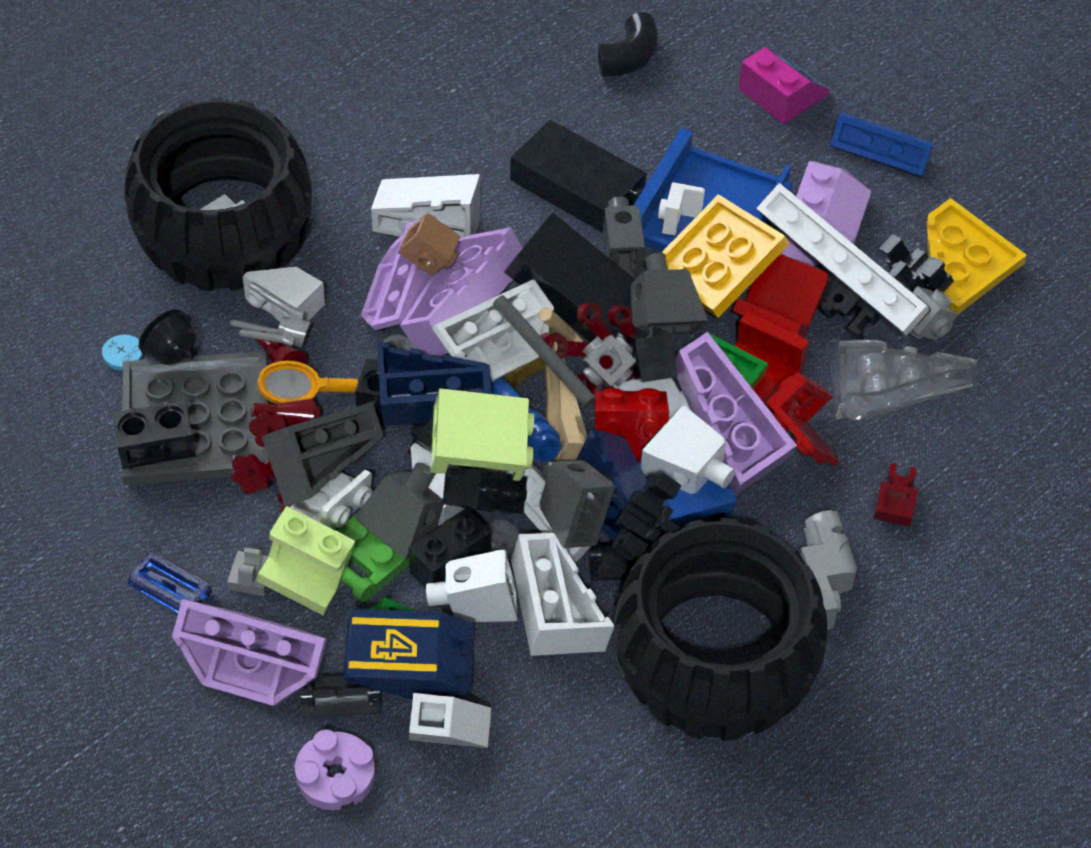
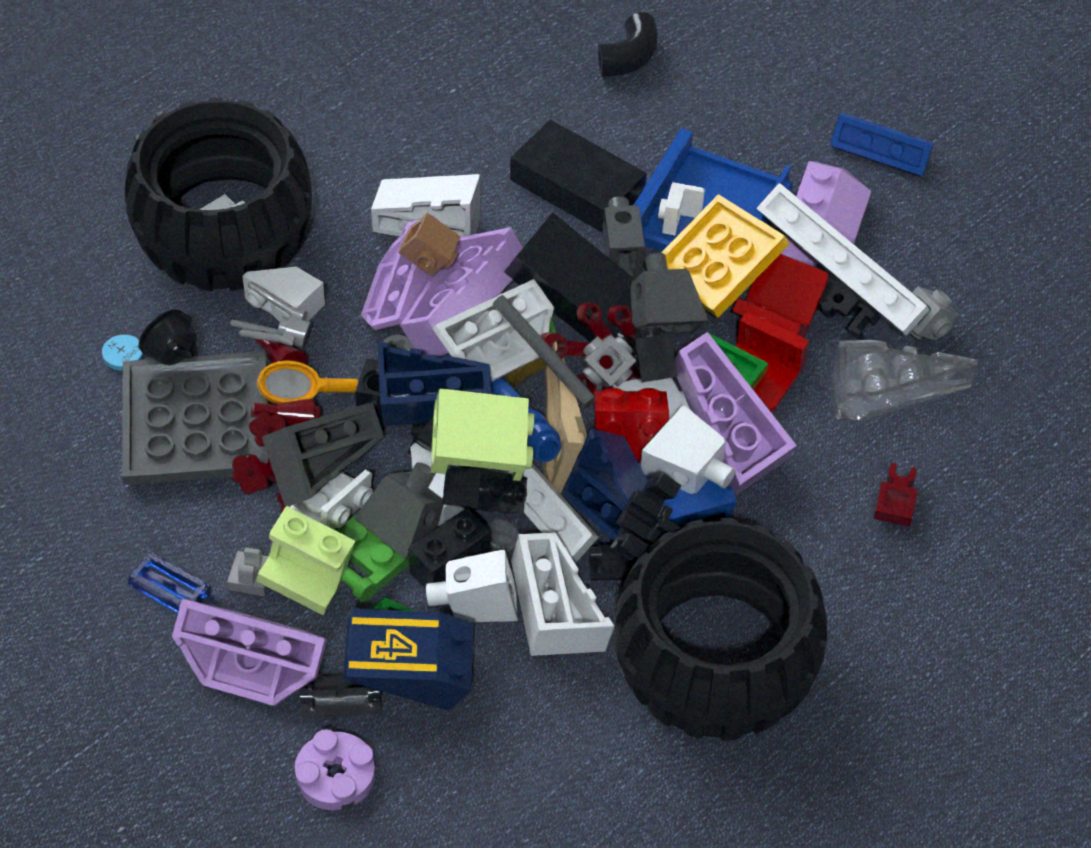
(153, 434): black brick -> none
(449, 721): white slope -> none
(558, 324): tan piece -> none
(575, 501): dark grey torso -> none
(779, 85): dark pink slope -> none
(794, 406): red bracket -> none
(829, 559): light grey plate -> none
(915, 268): black piece -> none
(971, 251): yellow plate -> none

